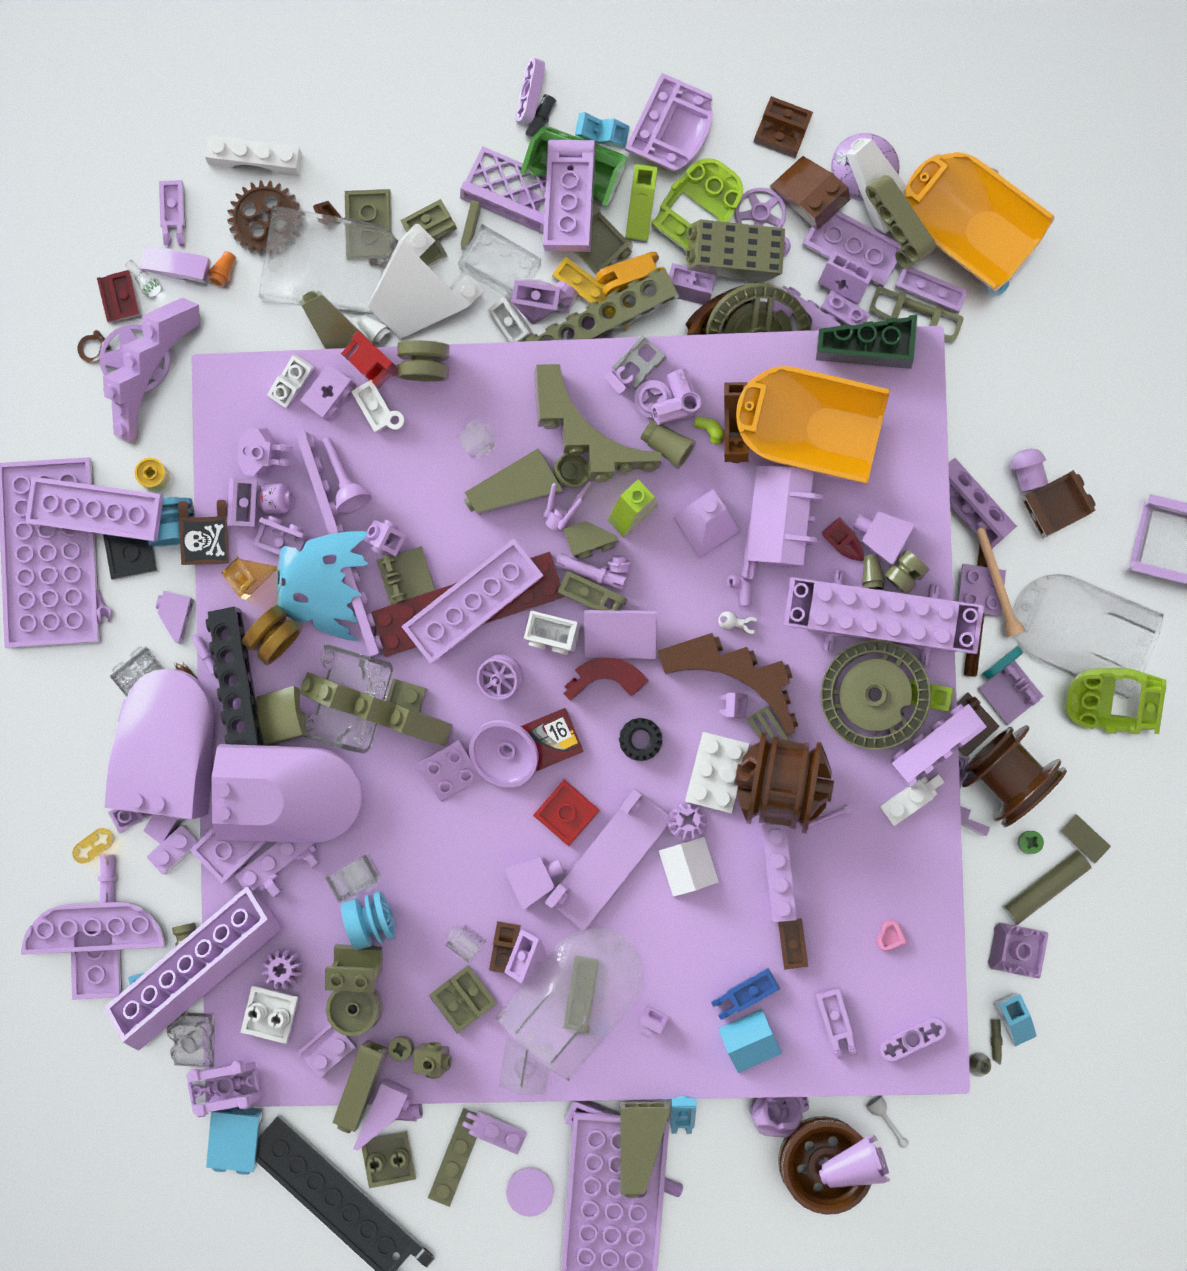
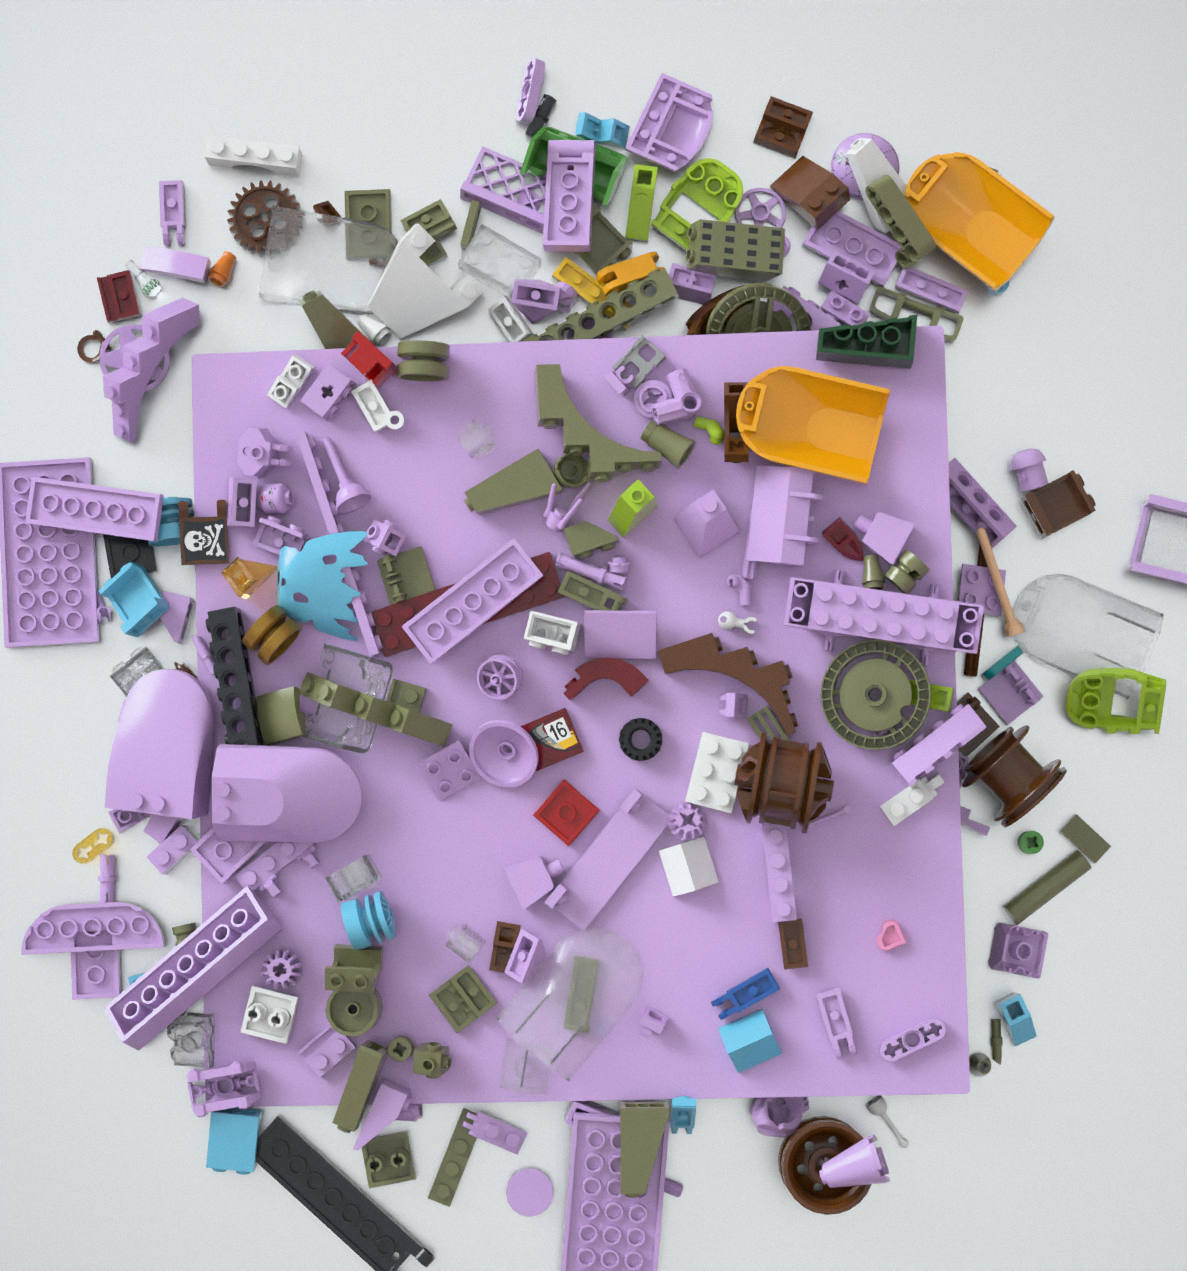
(135, 598): none -> medium azure panel
(152, 474): yellow wheel -> none

